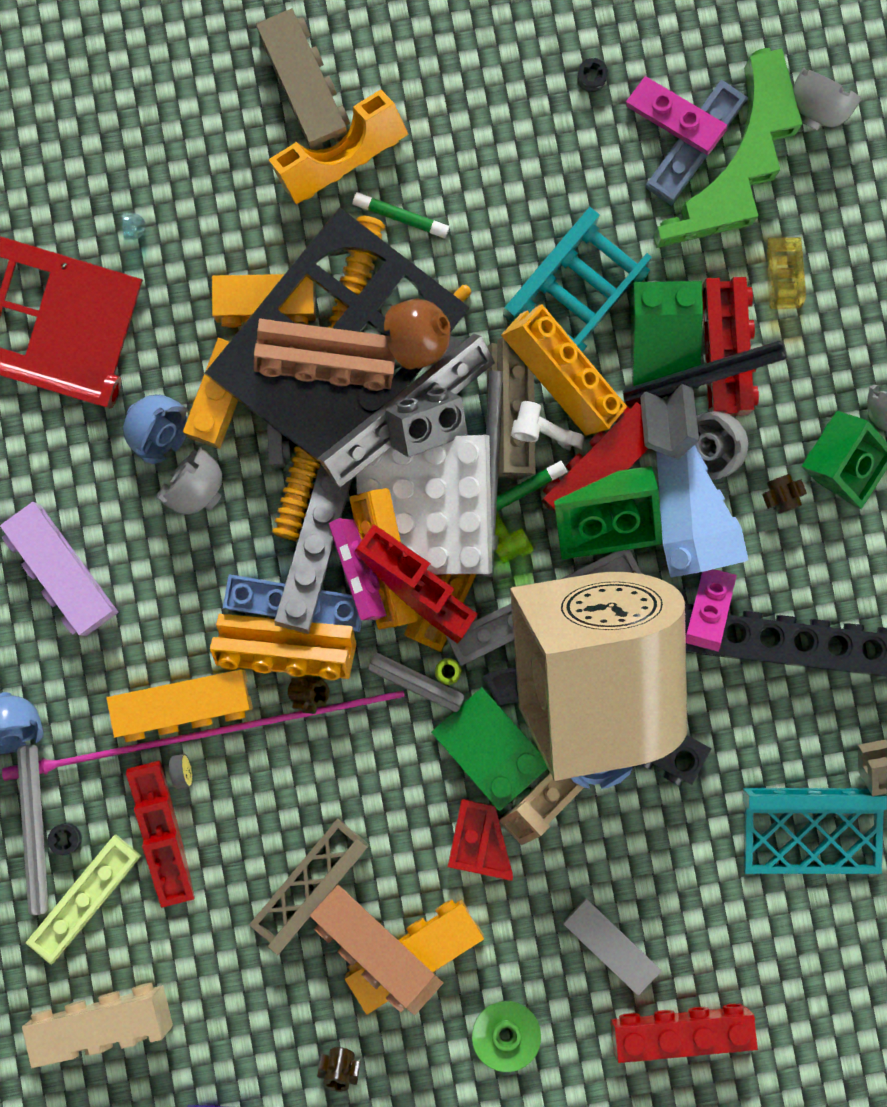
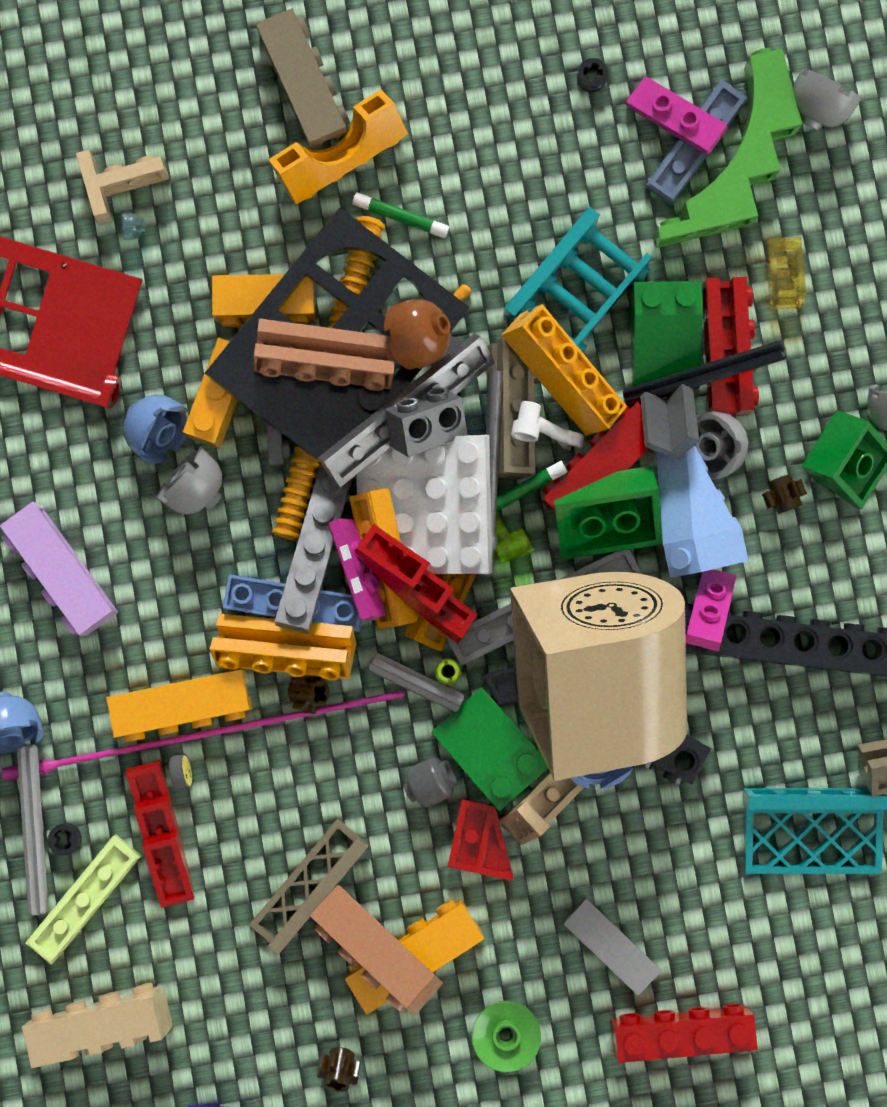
(117, 180): none -> tan bracket
(430, 782): none -> dark grey head

